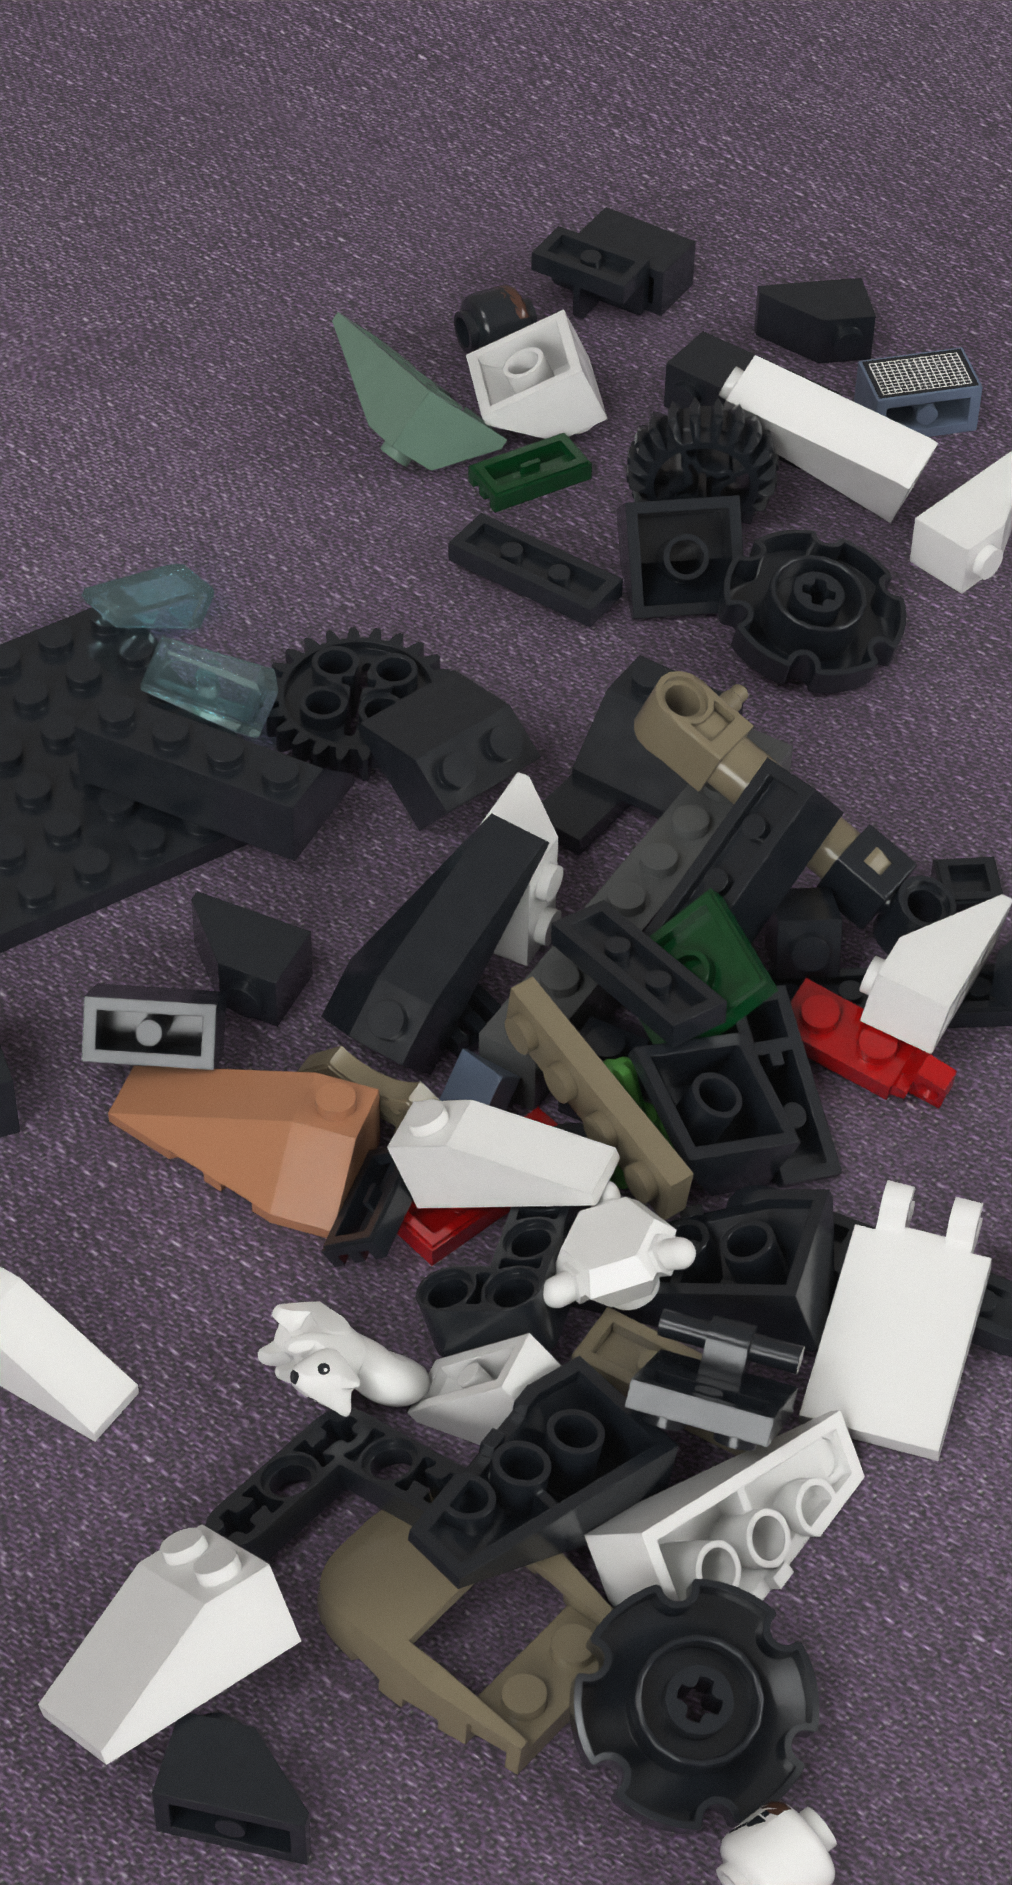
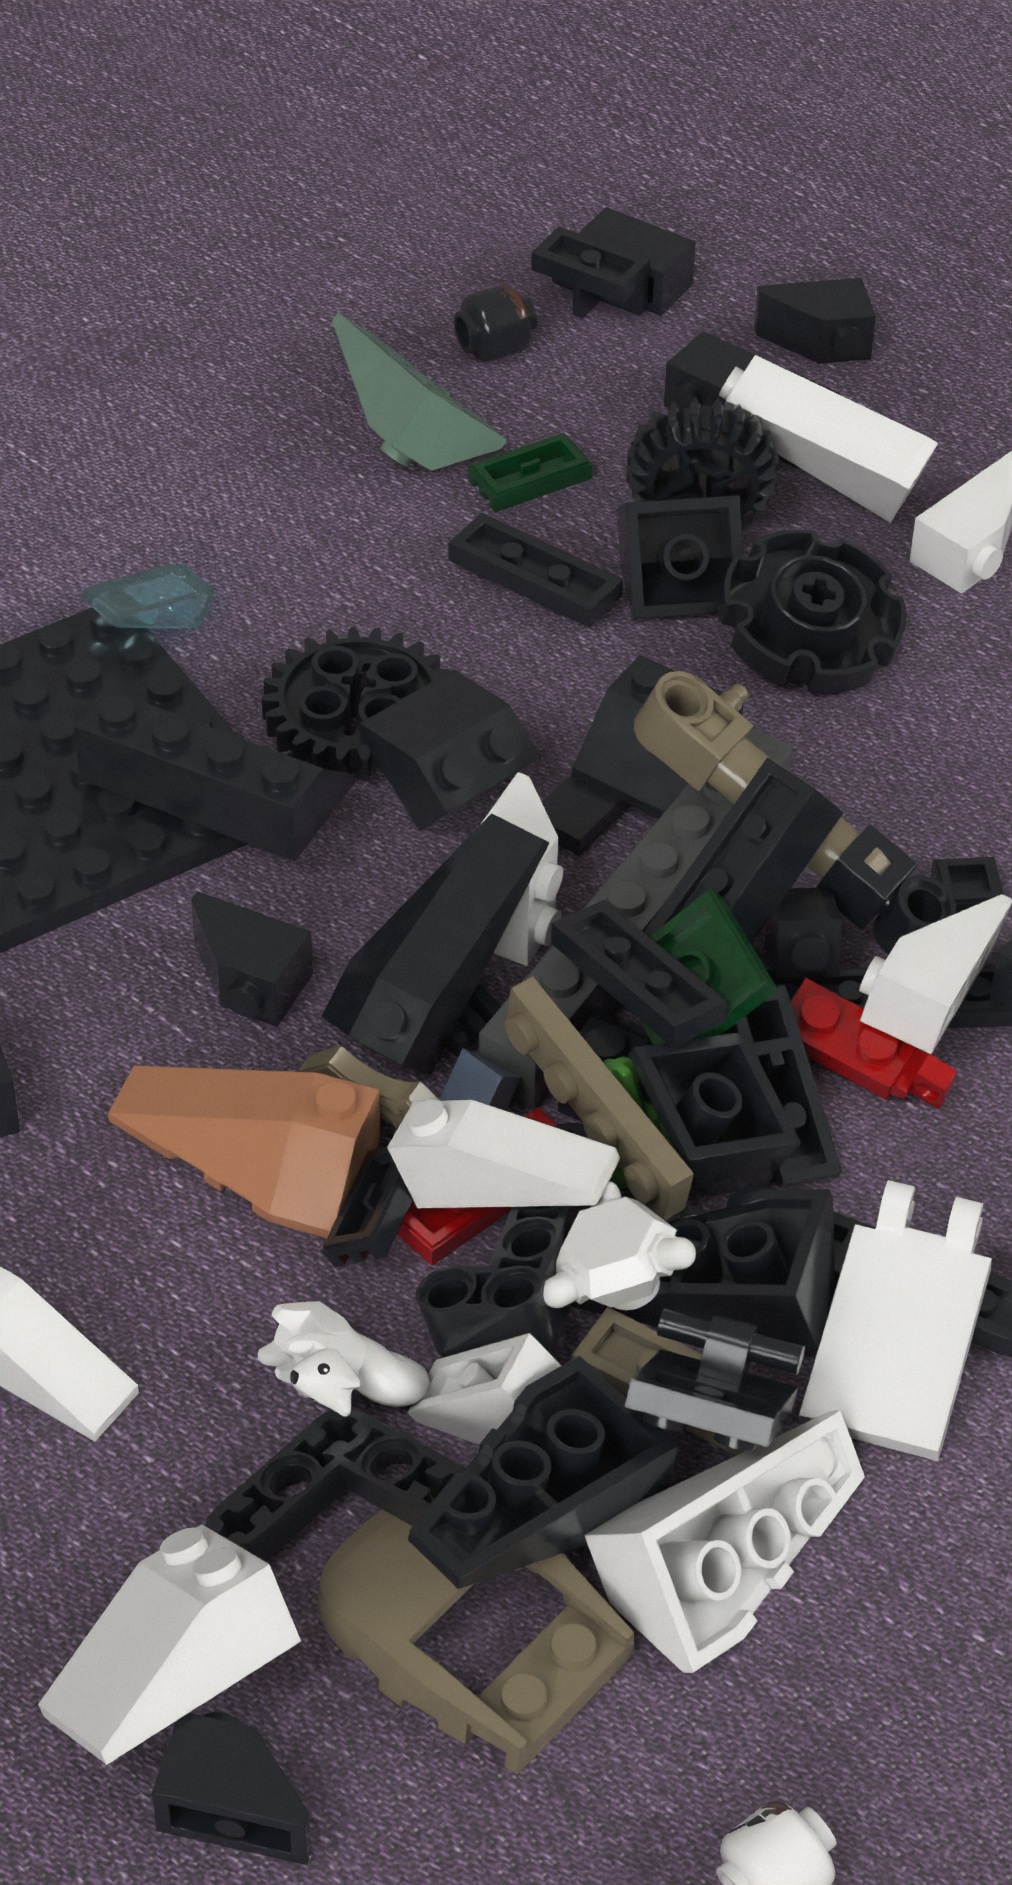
(154, 1026): brick -> none
(212, 685): clear light blue slope -> none
(537, 381): white slope -> none
(638, 1728): black piece -> none
(922, 391): brick -> none

